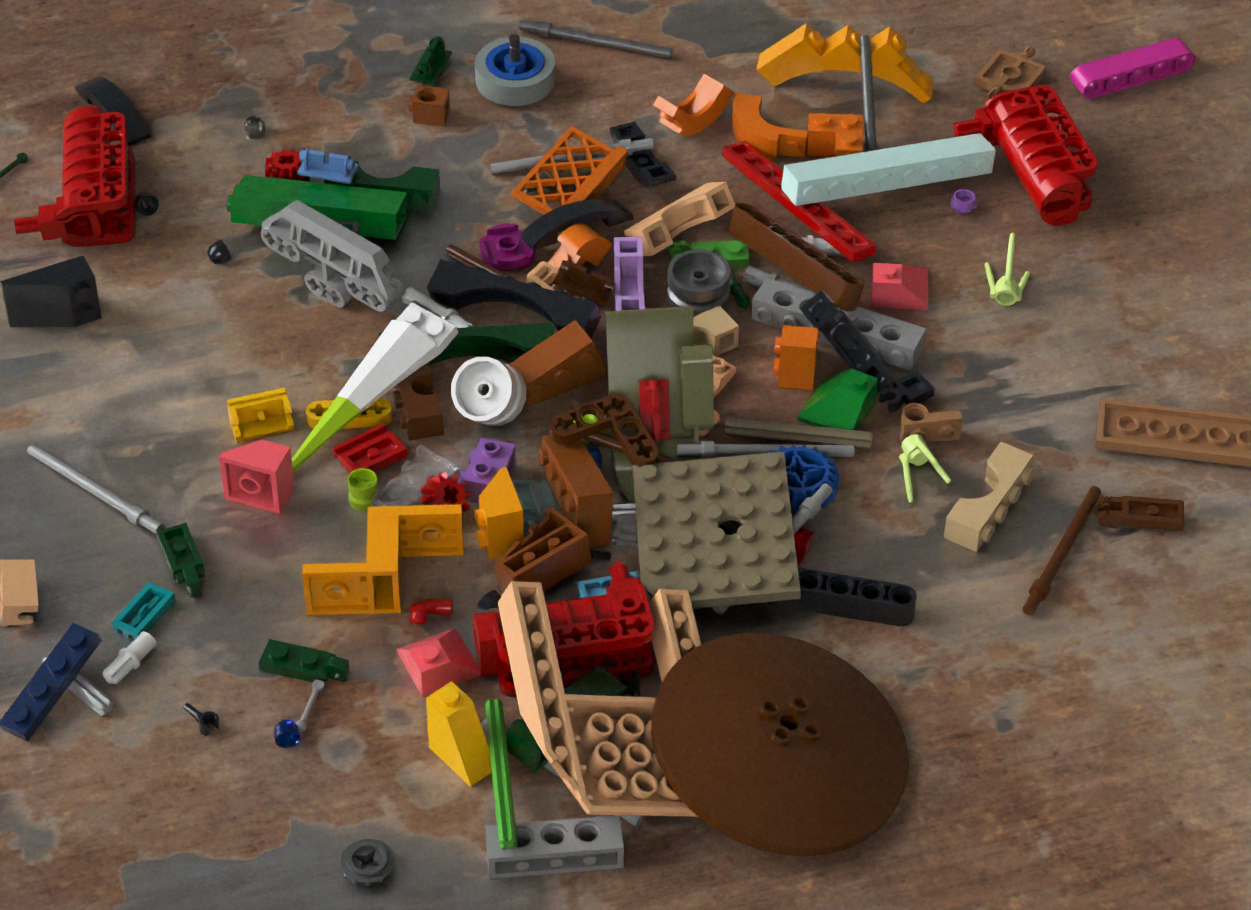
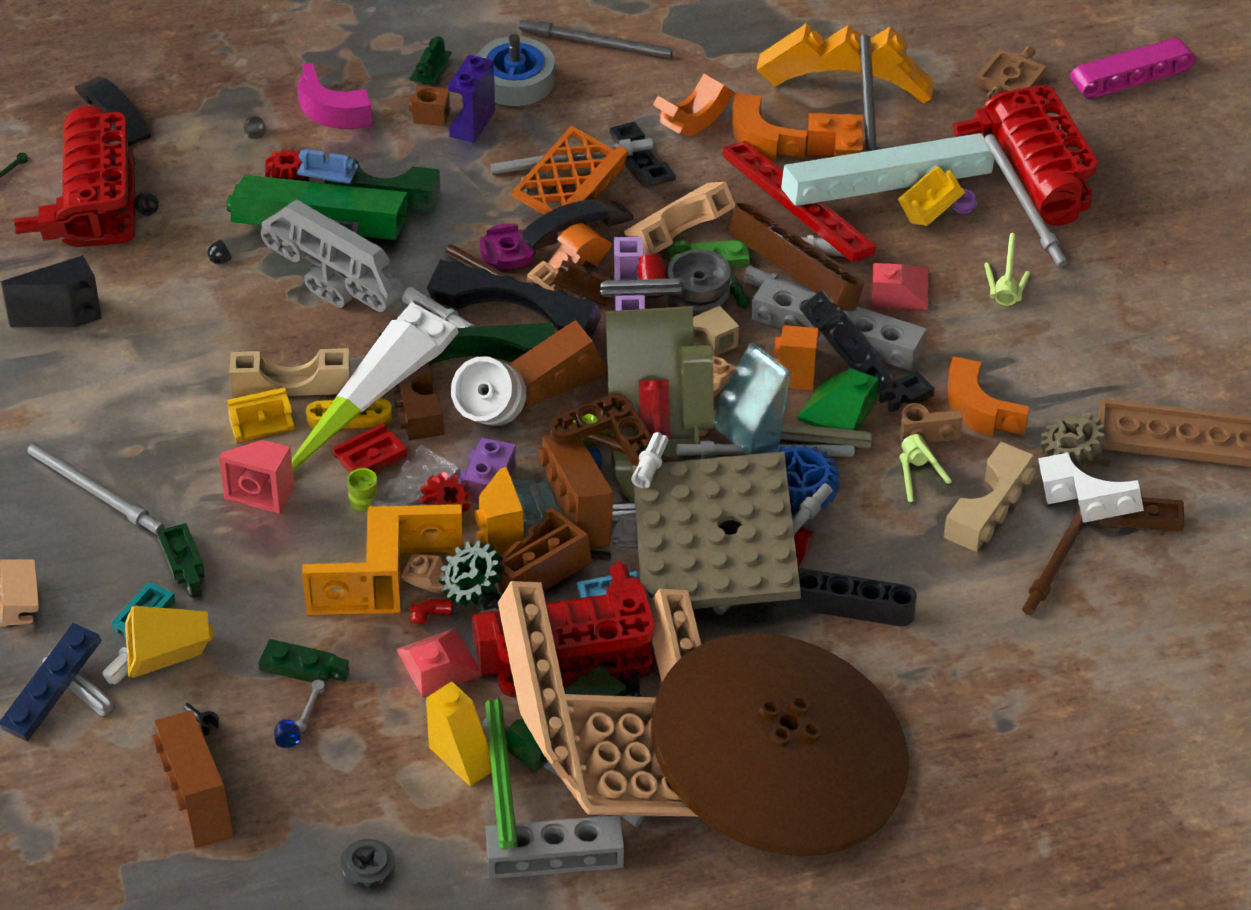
(164, 637): none -> yellow slope
(193, 778): none -> dark orange wedge
(321, 376): none -> tan arch
(332, 107): none -> dark pink arch
(424, 572): none -> light nougat slope
(471, 574): none -> dark green gear
(476, 85): none -> dark purple panel
(644, 287): none -> flat silver axle
(650, 461): none -> white axle
(652, 267): none -> red brick
(754, 402): none -> clear light blue slope
(930, 196): none -> yellow hinge
(977, 408): none -> orange arch
(1048, 240): none -> light grey bar
(1076, 436): none -> dark tan gear
(1096, 497): none -> white arch

